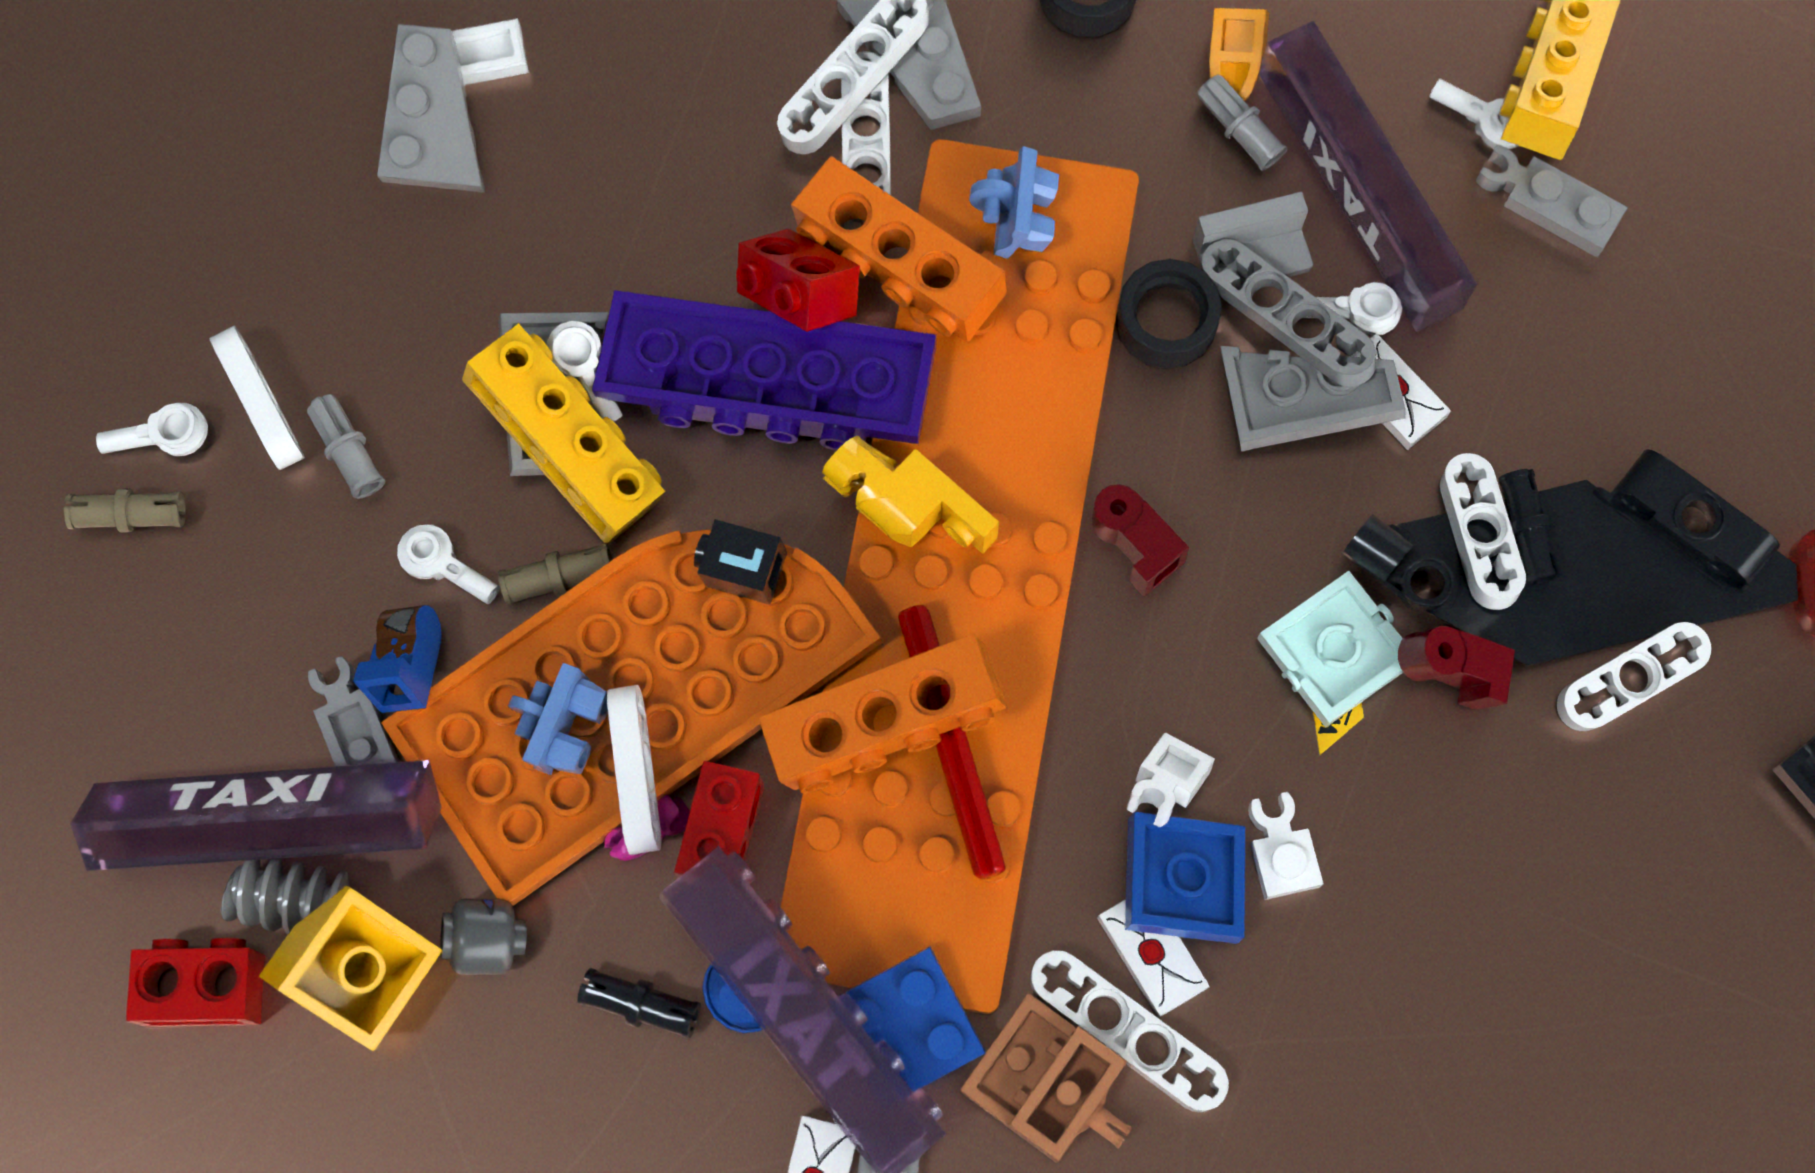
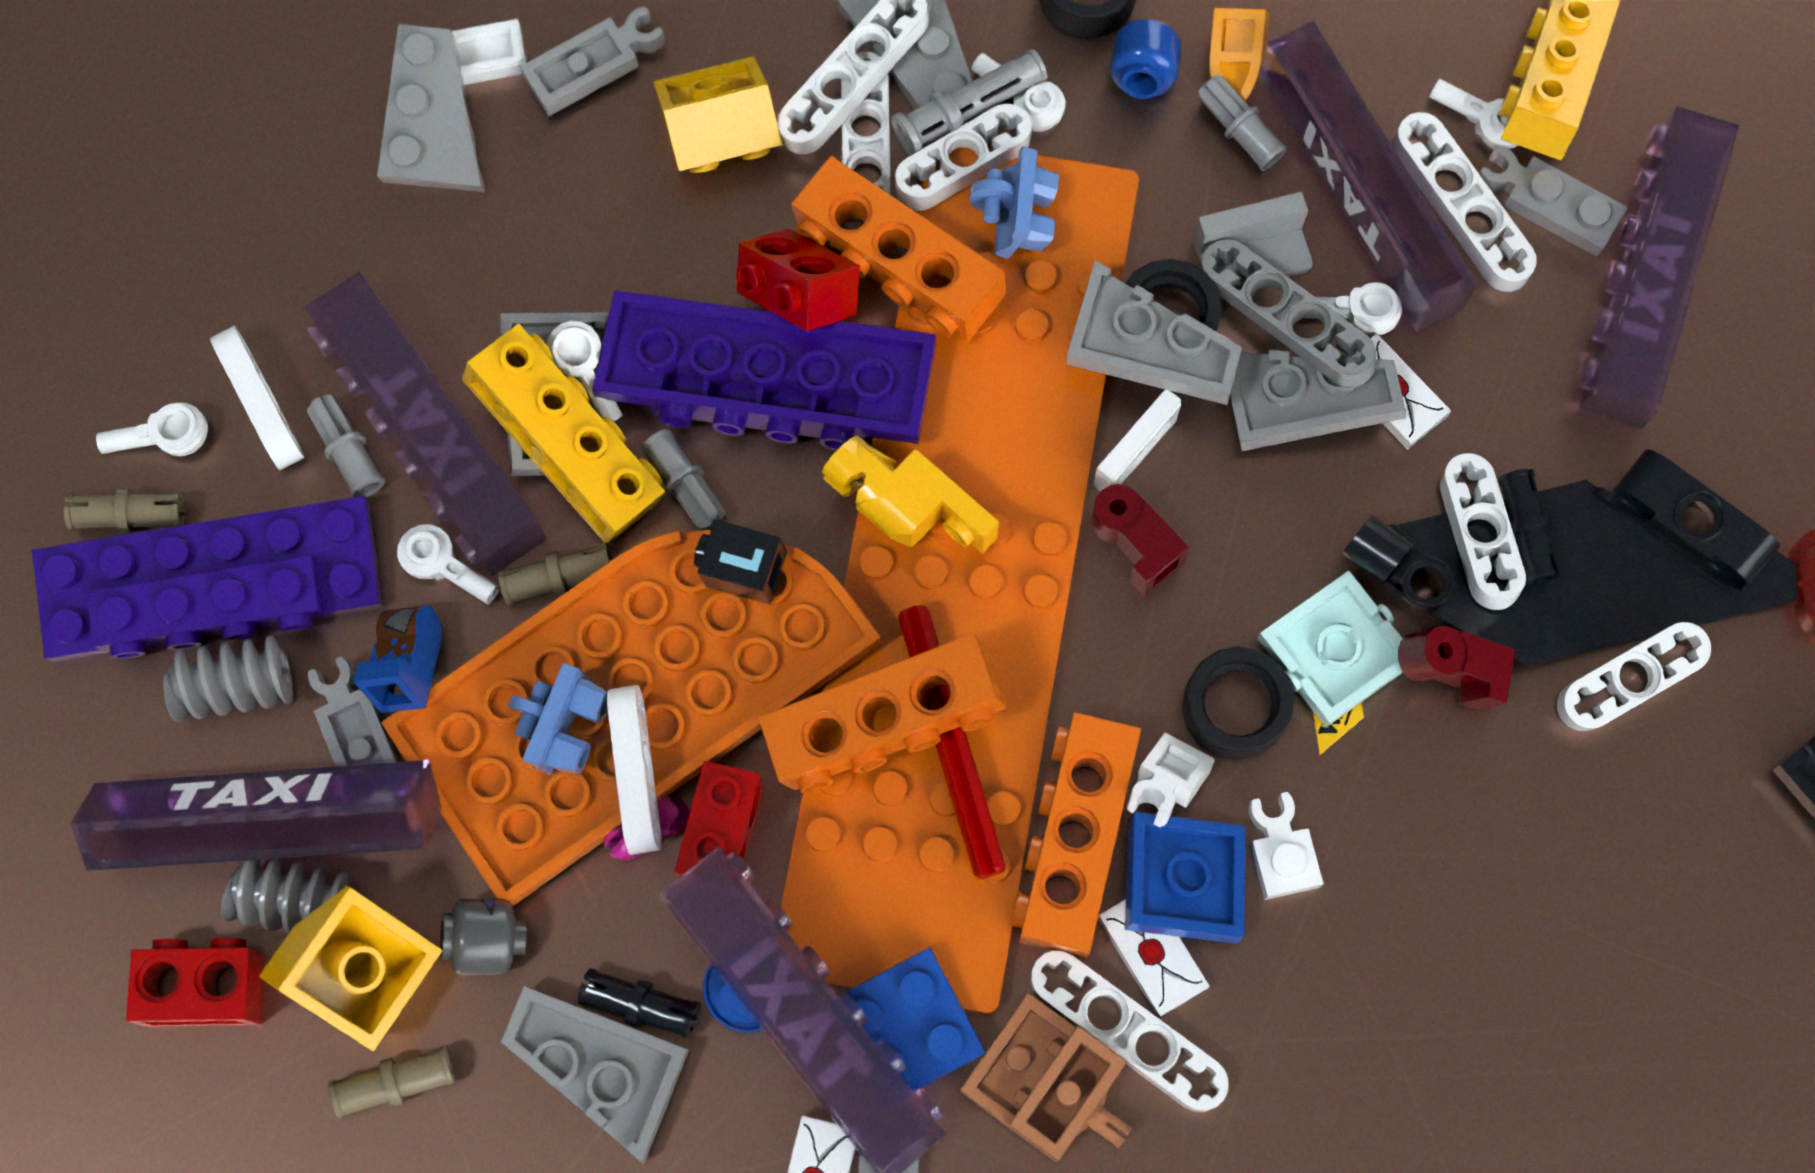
(207, 580): none -> dark purple plate
(227, 681): none -> light grey piece
(391, 1082): none -> dark tan pin
(425, 423): none -> clear purple brick
(590, 60): none -> light grey plate
(599, 1065): none -> light grey wing
(683, 479): none -> light grey axle
(718, 114): none -> yellow slope
(950, 111): none -> light grey pin
(953, 178): none -> white beam
(1041, 101): none -> white plate
(1111, 752): none -> orange brick
(1138, 441): none -> white tile
(1144, 342): none -> light grey wing
(1145, 58): none -> blue head
(1262, 668): none -> black tyre
(1472, 197): none -> white beam
(1658, 267): none -> clear purple brick

